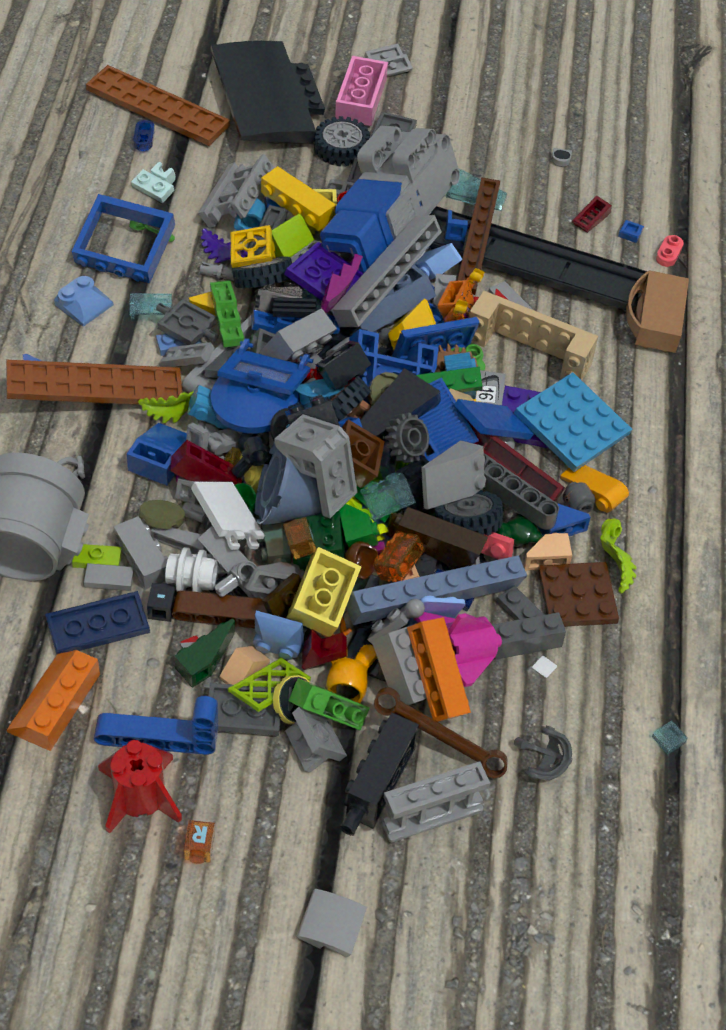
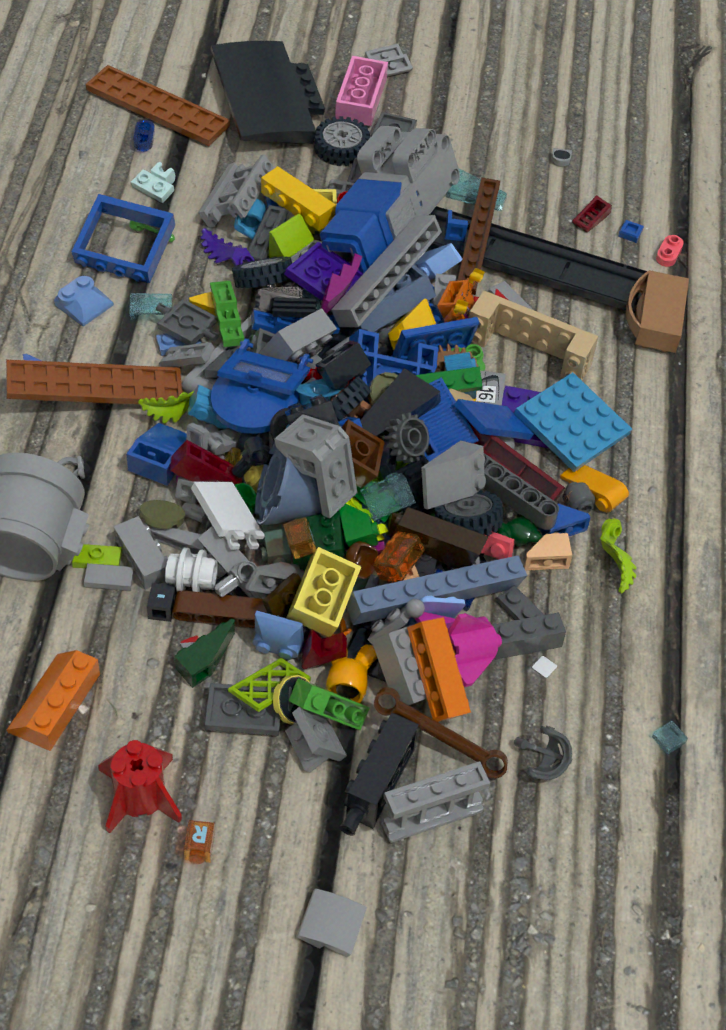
(97, 623): dark blue tile -> none
(168, 734): blue beam -> none
(218, 271): light grey pin -> none
(238, 236): yellow piece -> none
(243, 664): light nougat slope -> none
(579, 593): reddish brown plate -> none

